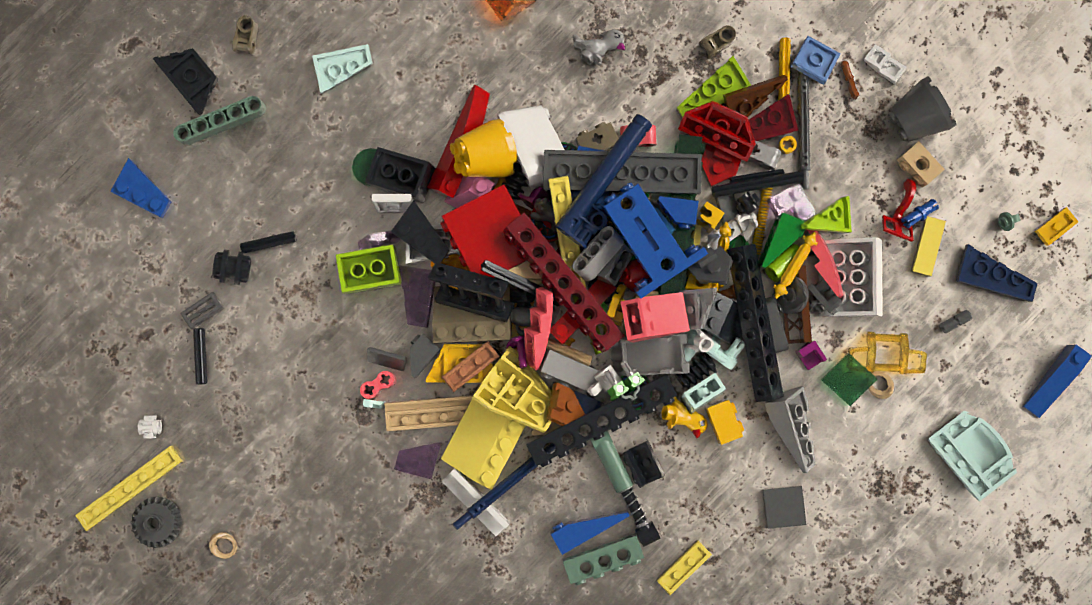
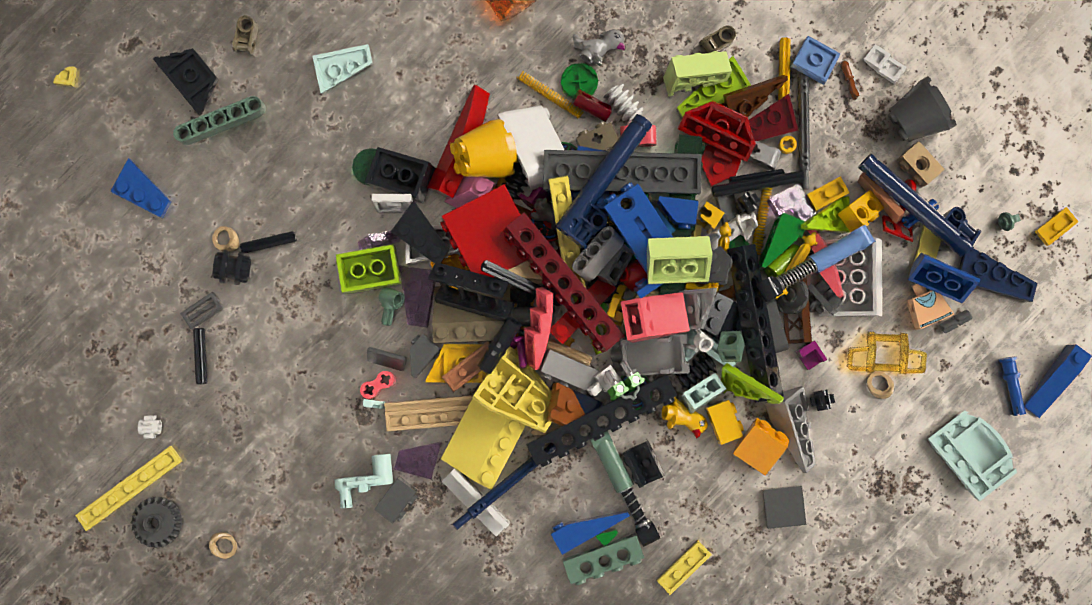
(66, 77): none -> light yellow tile
(233, 243): none -> tan piece
(381, 476): none -> light aqua piece
(390, 300): none -> sand green axle
(396, 500): none -> dark grey brick
(499, 345): none -> black axle
(565, 107): none -> yellow piece
(579, 77): none -> green tile
(592, 105): none -> dark red brick
(607, 536): none -> green slope
(623, 102): none -> white piece
(679, 259): none -> yellowish green slope
(695, 70): none -> yellowish green wedge
(731, 346): none -> sand green brick
(747, 386): none -> lime wing
(761, 446): none -> light orange brick
(817, 262): none -> piece
(822, 400): none -> black gear
(828, 193): none -> yellow plate
(849, 379): clear green tile -> none
(860, 211): none -> yellow brick
(891, 208): none -> nougat tile
(927, 307): none -> light nougat torso
(942, 278): none -> blue slope
(950, 227): none -> dark blue piece
(1011, 376): none -> blue pin

